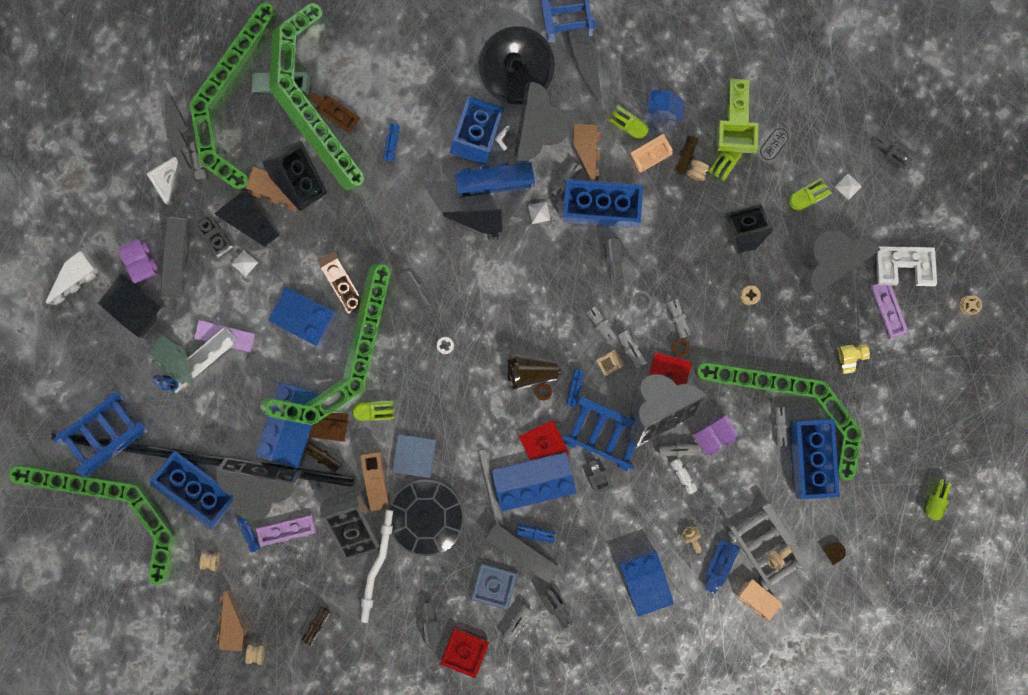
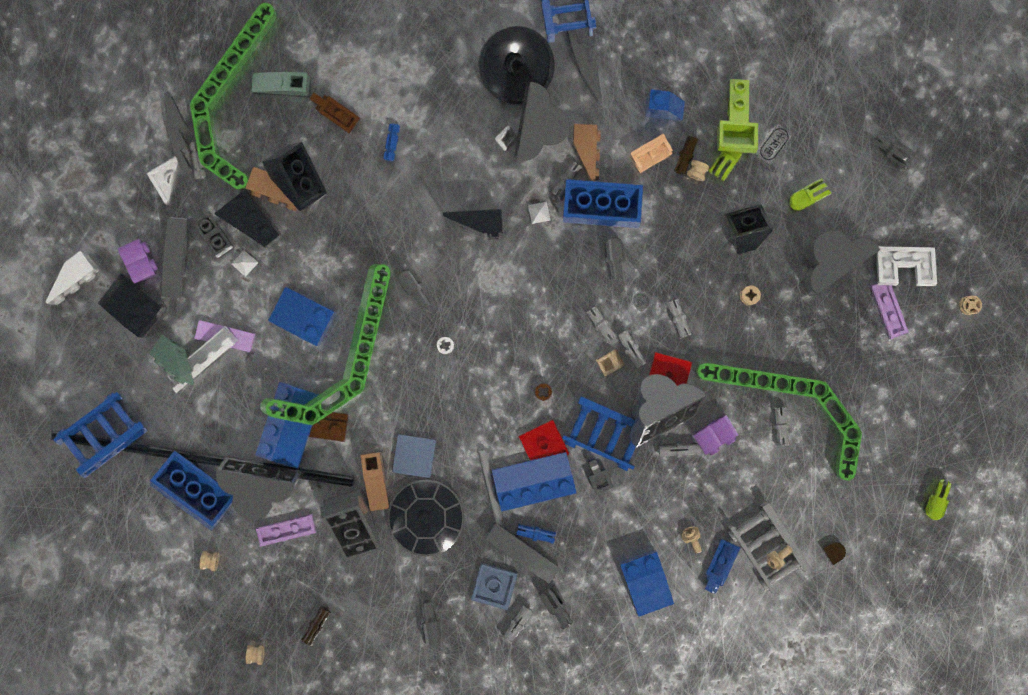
(106, 492): bright green beam -> none
(164, 385): blue pin -> none
(233, 629): medium nougat slope -> none
(248, 534): blue axle -> none
(290, 91): bright green beam -> none
(322, 457): dark brown pin -> none
(340, 281): medium nougat slope -> none
(367, 601): white bar -> none
(372, 411): lime arm -> none
(464, 652): red plate -> none
(476, 130): blue slope -> none
(495, 180): blue slope -> none
(530, 371): dark brown cone -> none
(575, 388): blue axle -> none
(634, 126): lime arm -> none
(675, 346): reddish brown bush -> none
(683, 476): white axle -> none
(758, 600): light nougat hinge -> none
(814, 459): blue slope -> none
(848, 186): white slope -> none
(850, 354): light yellow piece -> none

